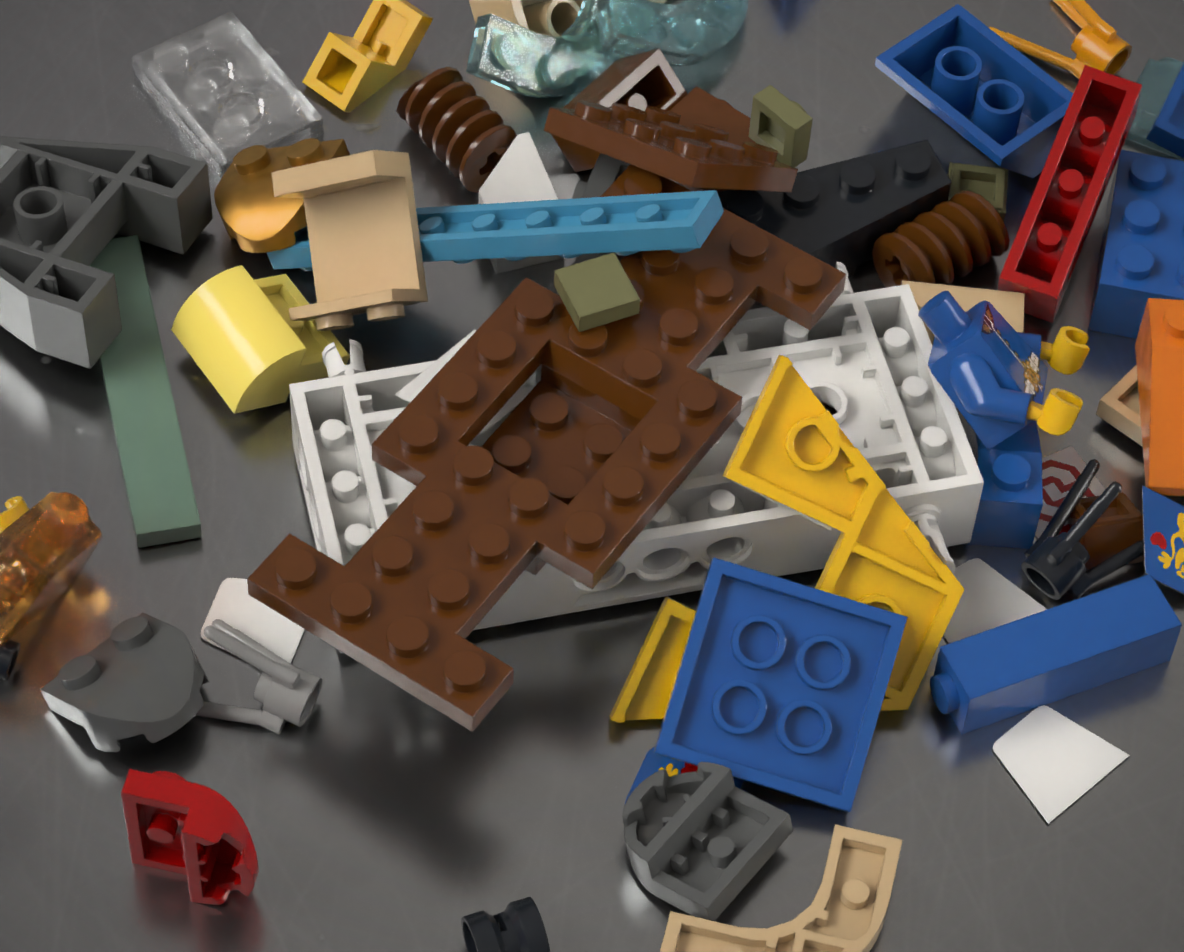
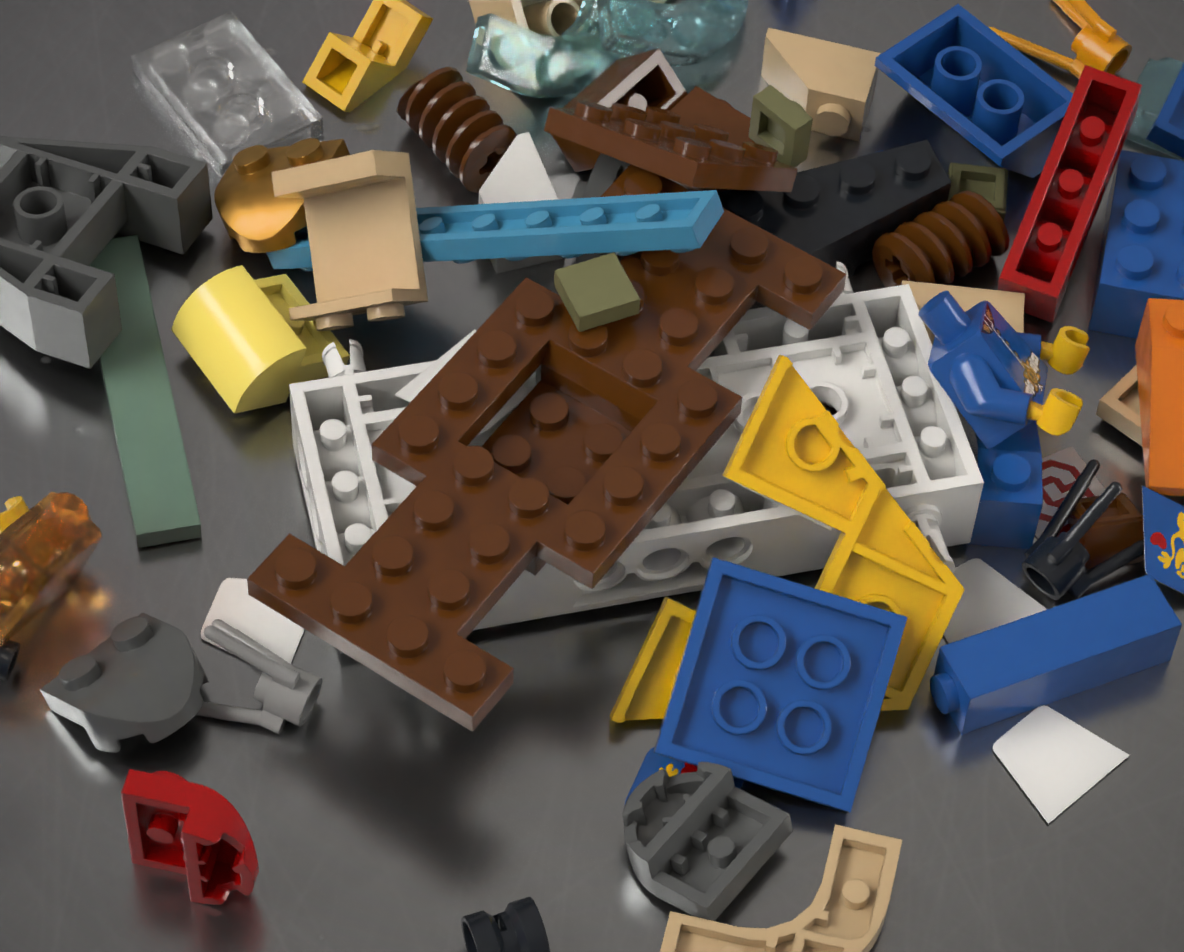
(825, 78): none -> tan slope

